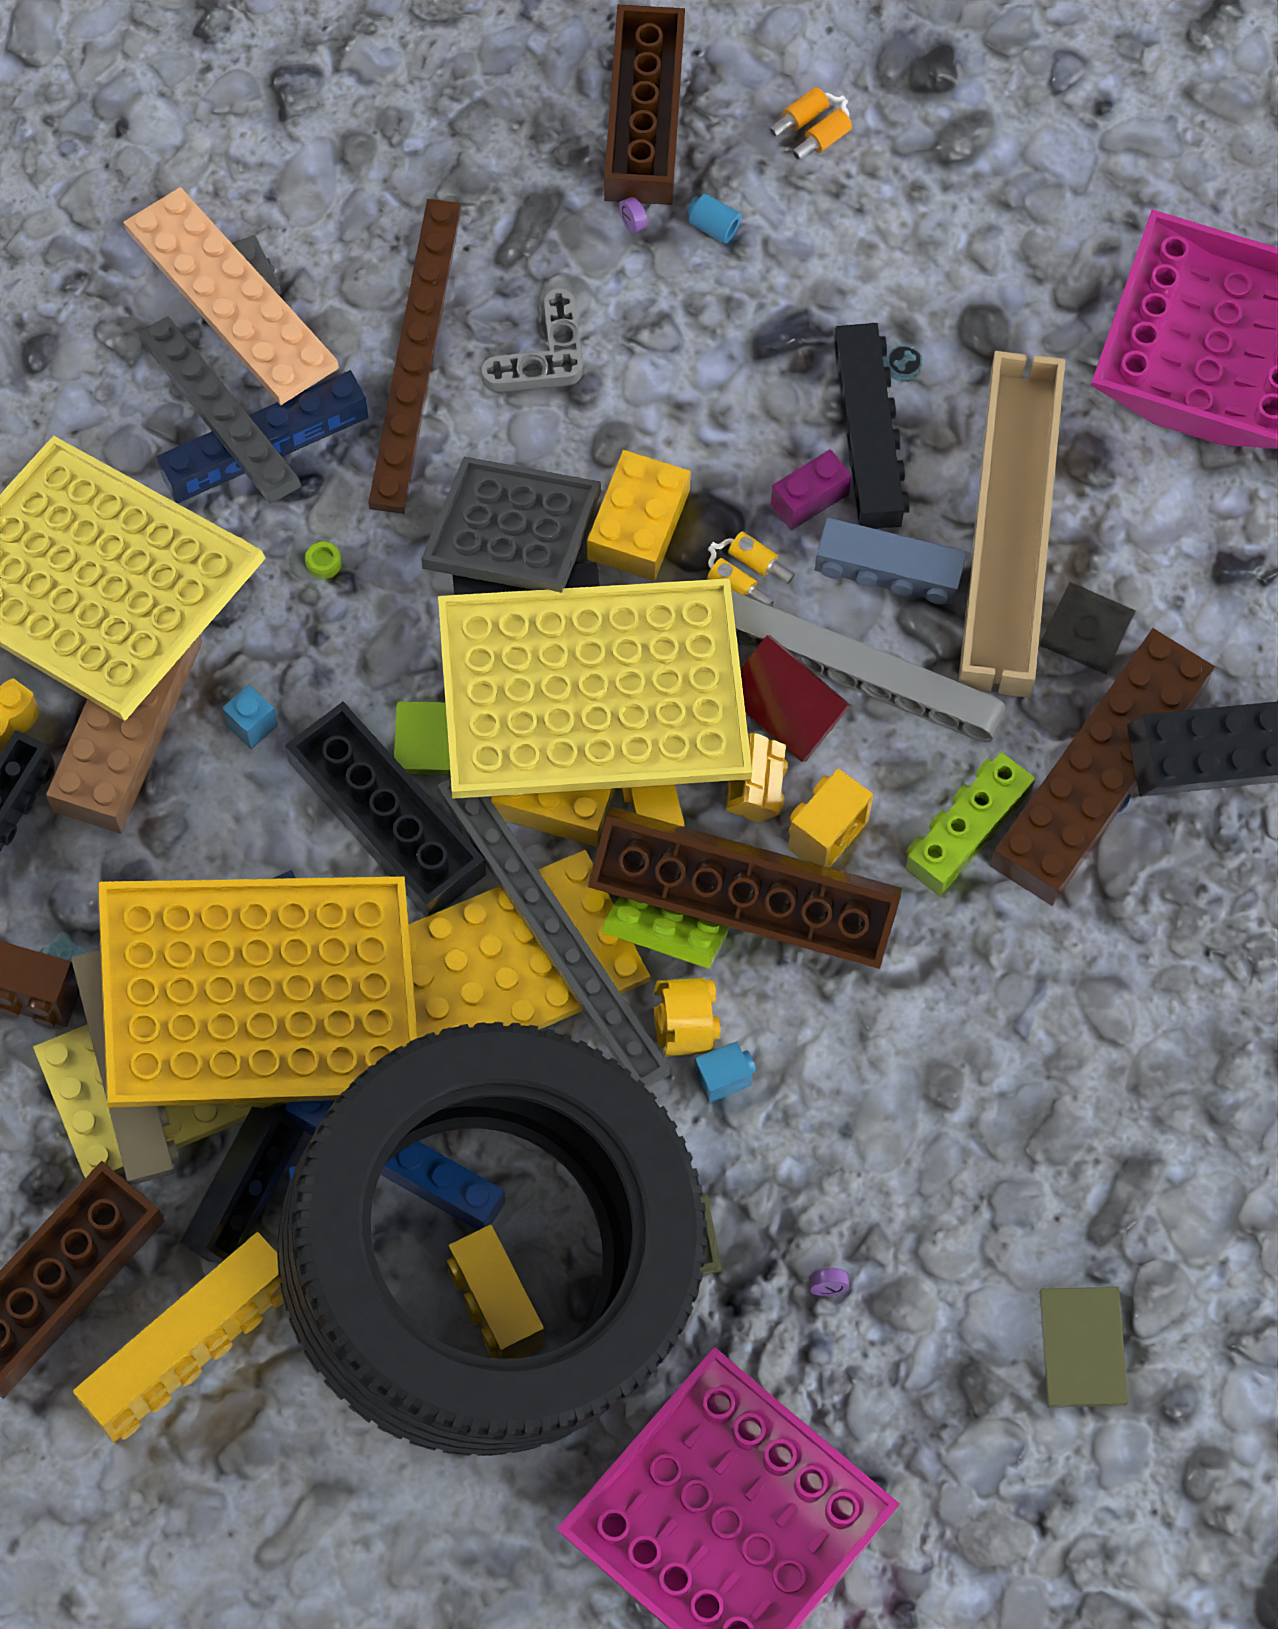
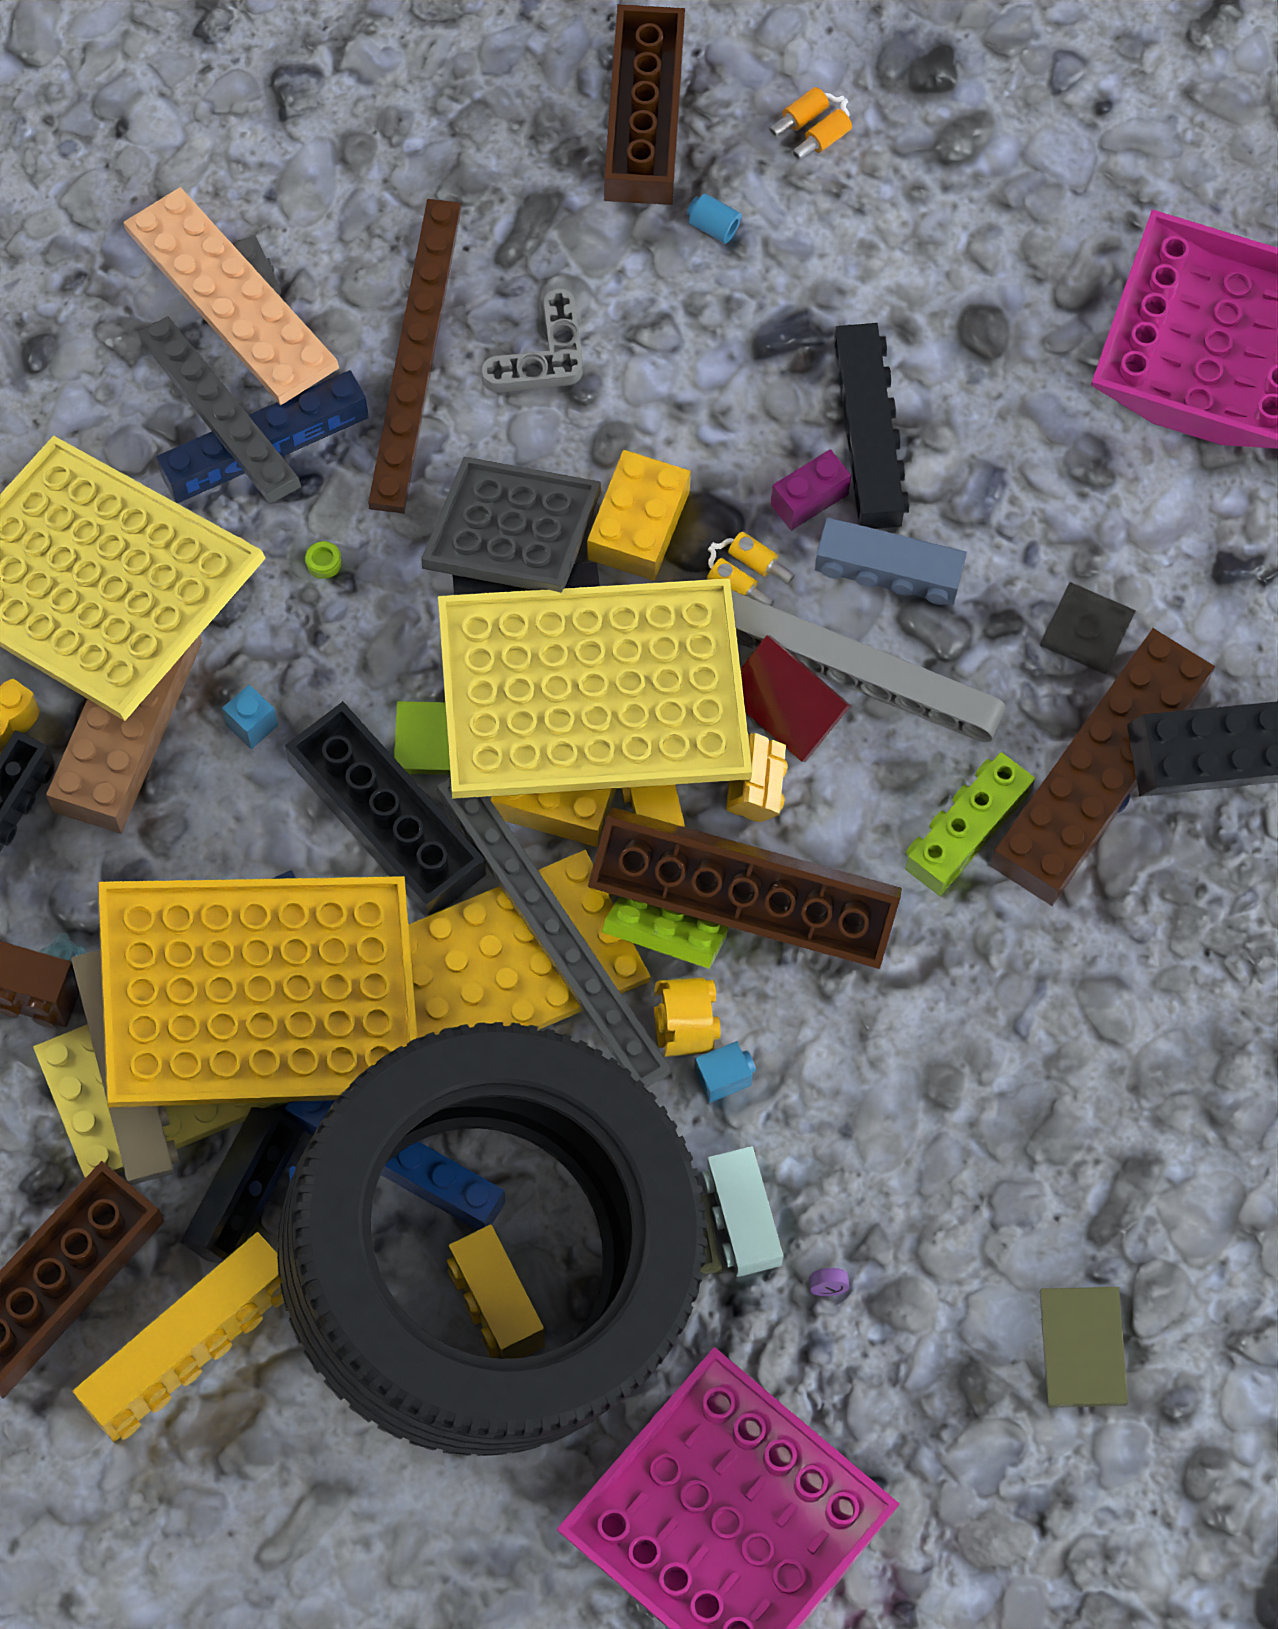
(633, 214): medium lavender tile -> none
(742, 1212): none -> light aqua brick
(829, 819): yellow brick -> none
(904, 363): tile -> none
(1012, 525): tan piece -> none

